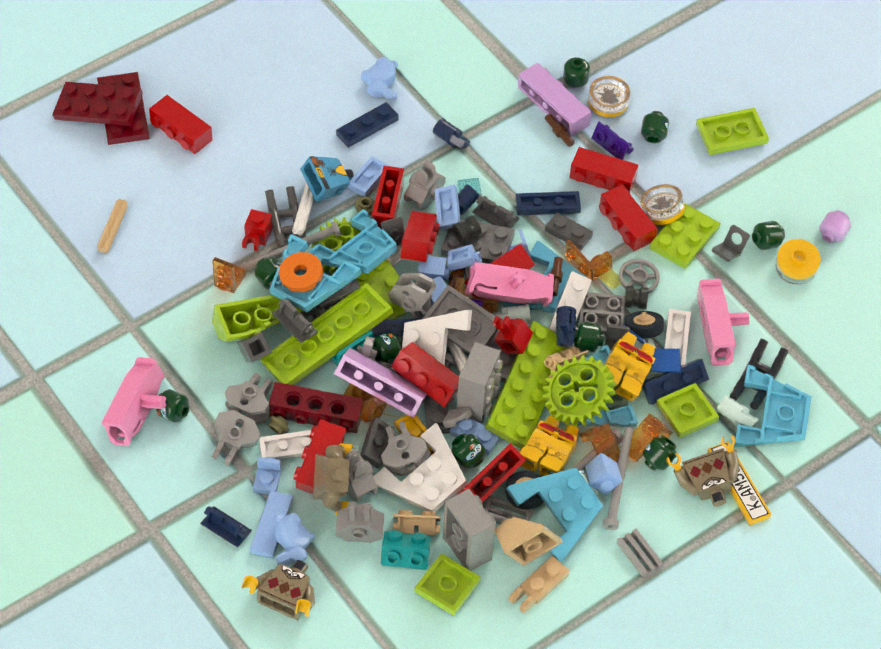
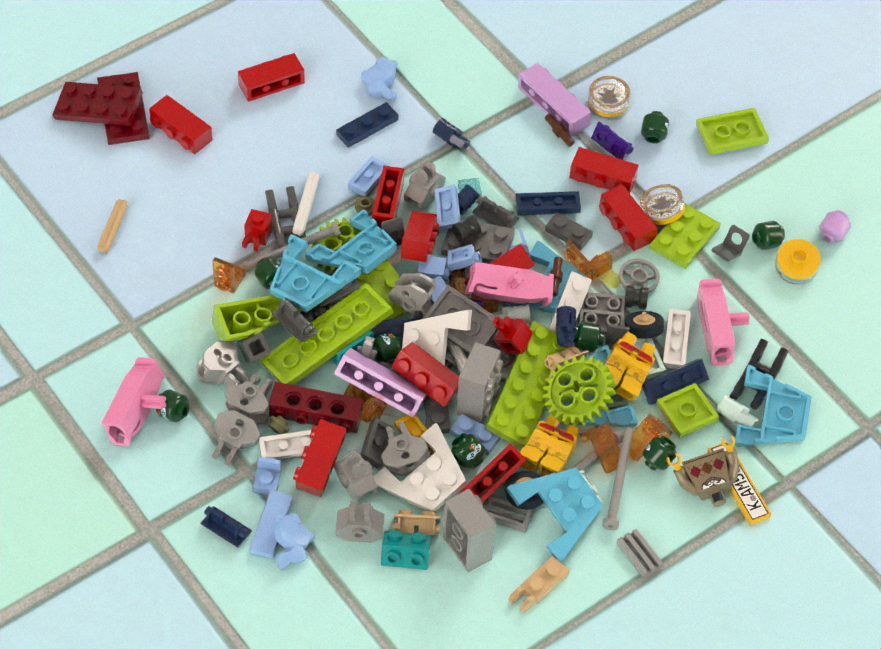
(221, 365): none -> light grey hinge
(271, 77): none -> red brick
(284, 589): dark tan torso -> none
(297, 262): orange tile -> none
(325, 177): dark azure torso -> none
(332, 476): dark tan torso -> none
(447, 584): lime plate -> none
(456, 415): light grey tile -> none
(525, 539): tan slope -> none
(576, 72): dark green head -> none
(603, 473): light blue brick -> none
(665, 359): blue piece -> none

